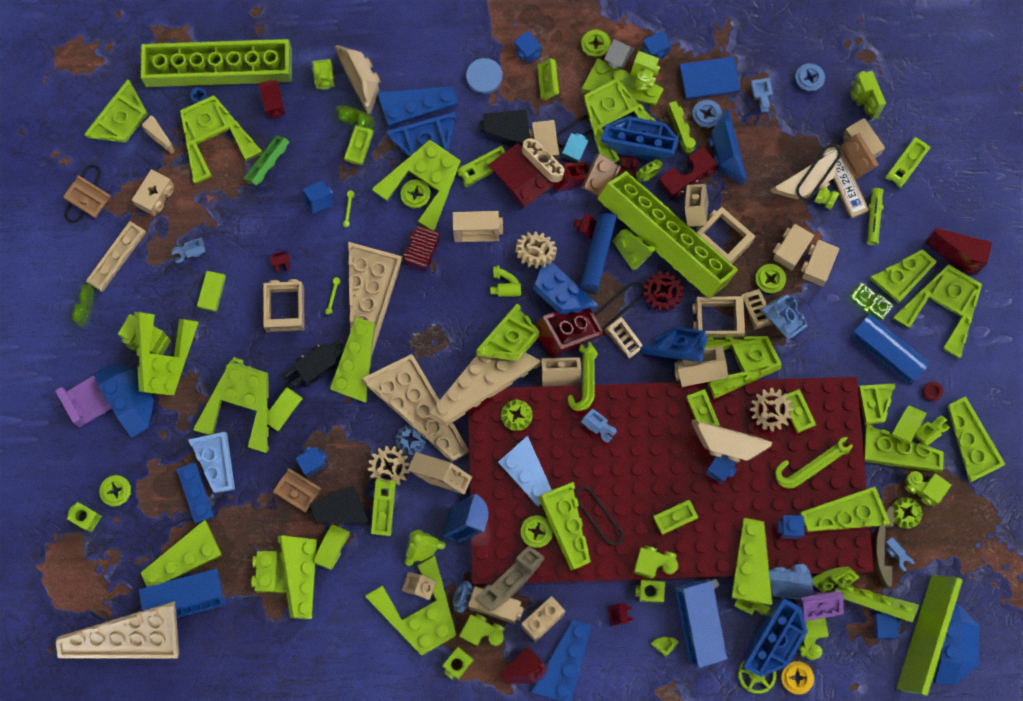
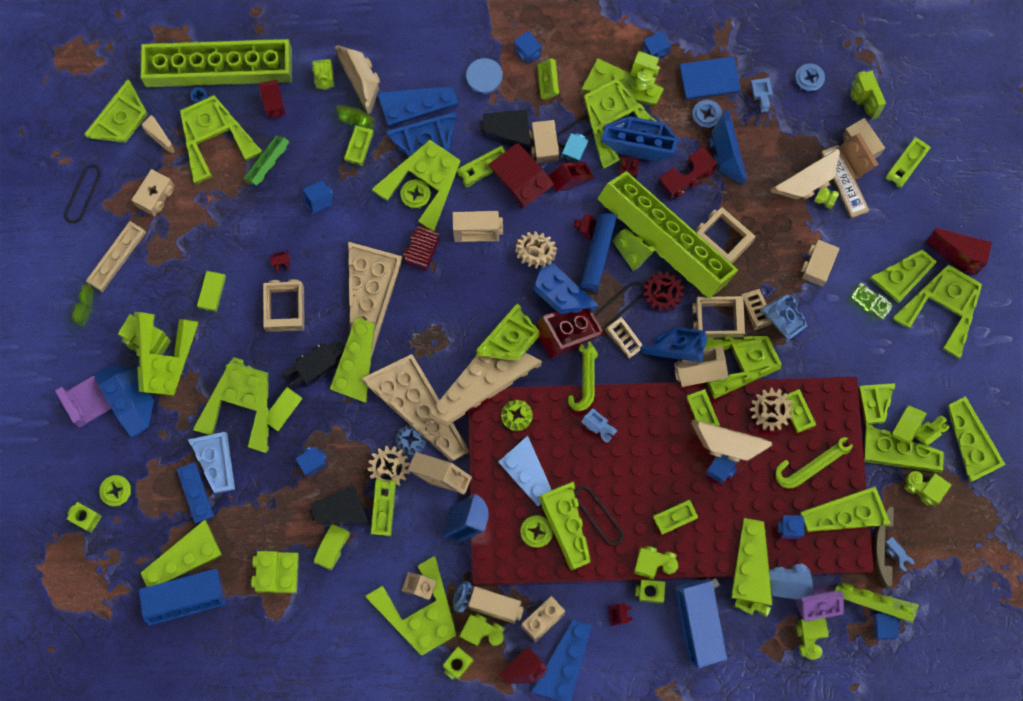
(86, 197): medium nougat plate -> none
(138, 635): tan wing -> none
(191, 248): medium blue plate -> none
(297, 490): medium nougat plate -> none
(299, 567): lime wing -> none
(336, 281): lime hinge -> none
(350, 194): lime hinge -> none
(421, 547): lime rock -> none
(507, 289): lime plant -> none
(511, 580): dark tan slope -> none
(540, 152): tan beam -> none
(560, 371): tan brick -> none
(589, 39): lime gear -> none
(599, 174): medium nougat plate -> none
(618, 54): light grey slope -> none
(649, 170): lime gear -> none
(664, 644): lime tile -> none
(682, 129): lime plate -> none
(696, 205): tan brick -> none
(755, 679): lime wheel -> none
(770, 270): lime gear -> none
(776, 639): blue wedge -> none
(793, 246): tan brick -> none
(804, 671): yellow gear -> none
(822, 180): black piece -> none
(827, 580): lime slope -> none
(877, 195): lime pin -> none
(890, 349): blue brick -> none
(908, 522): lime gear -> none
(929, 635): lime tile -> none
(932, 391): dark red tile -> none
(959, 650): blue wedge -> none

